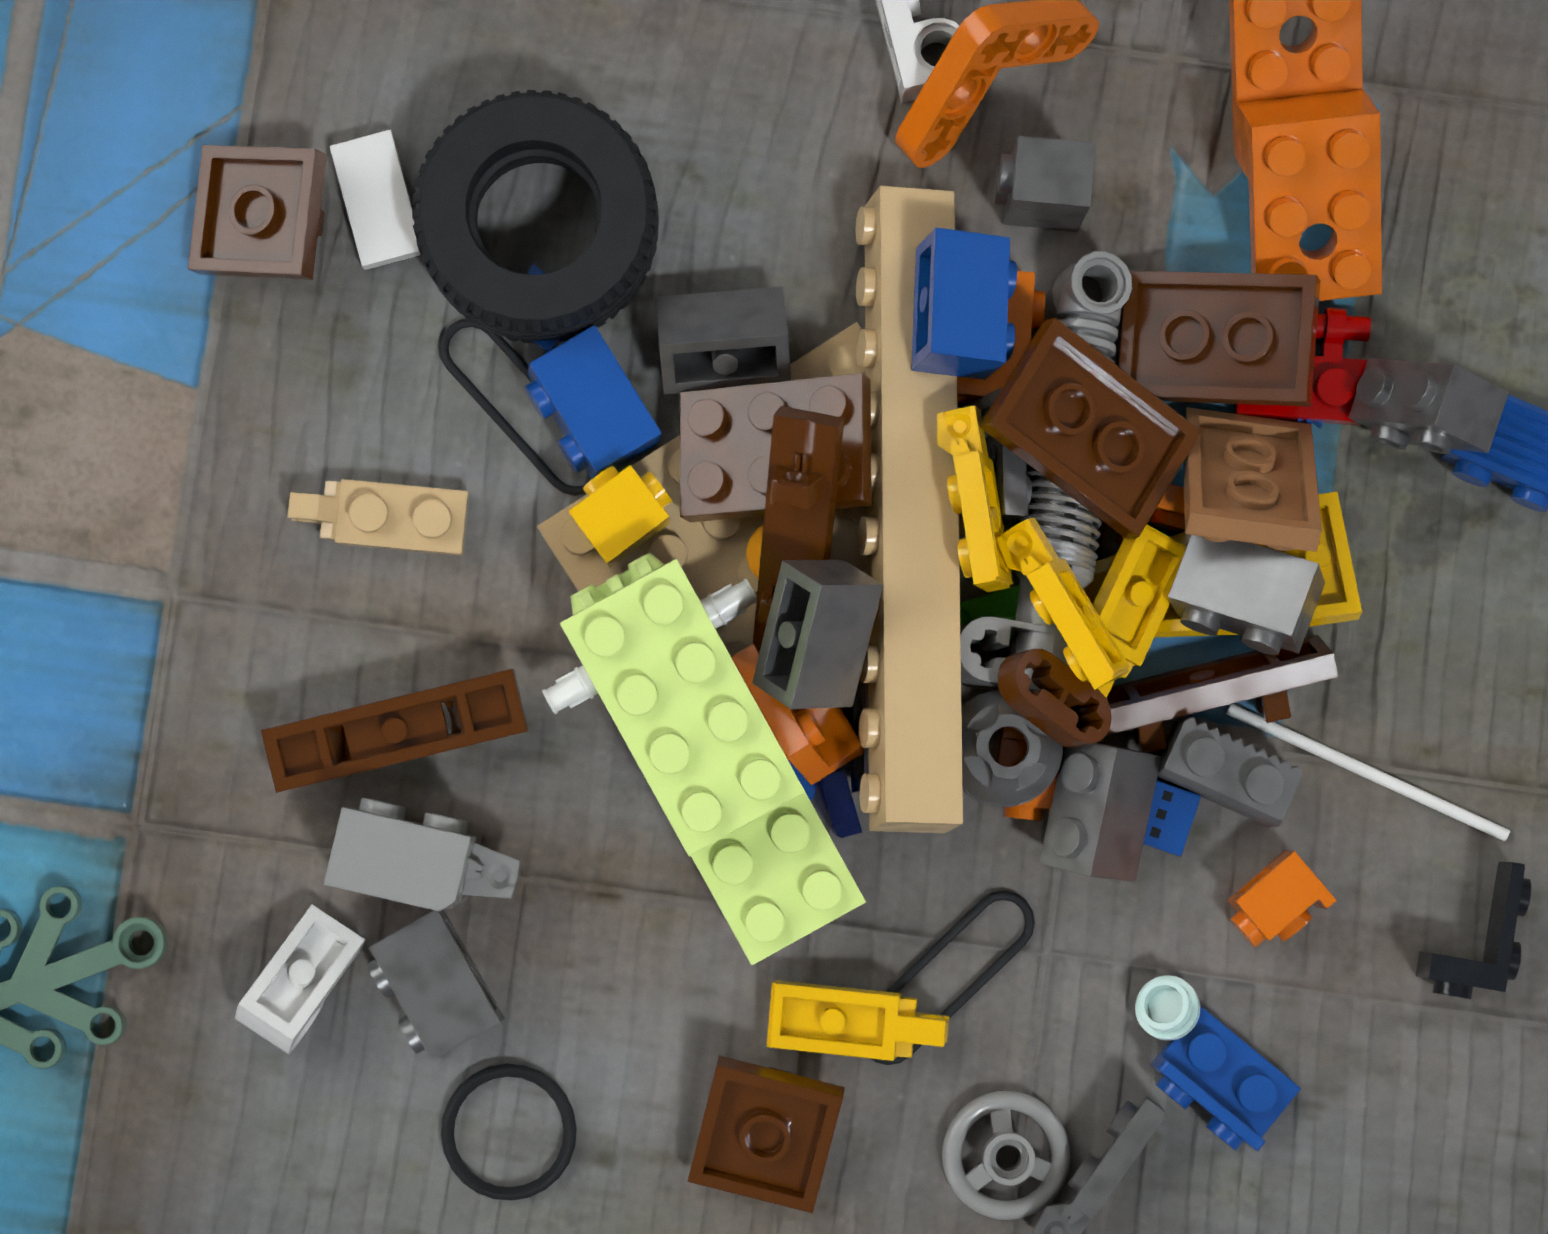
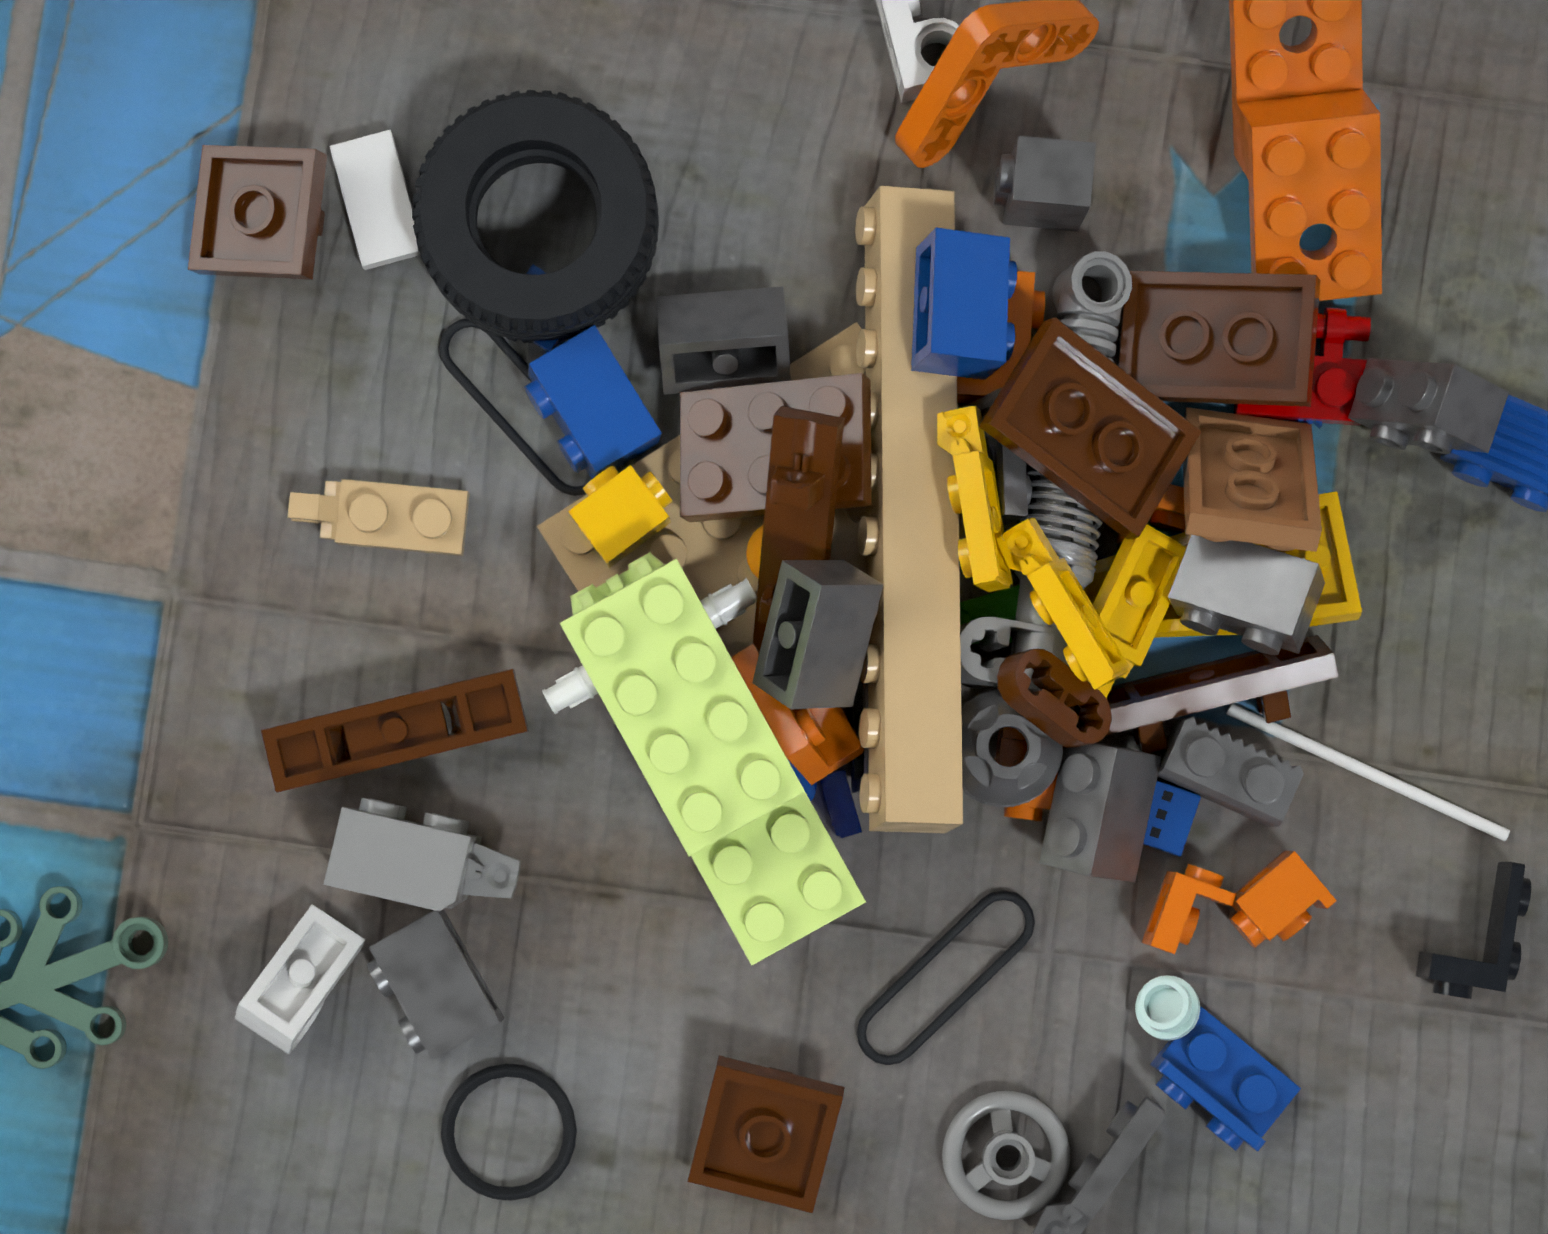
(849, 1021): yellow hinge -> none
(1173, 914): none -> orange bracket

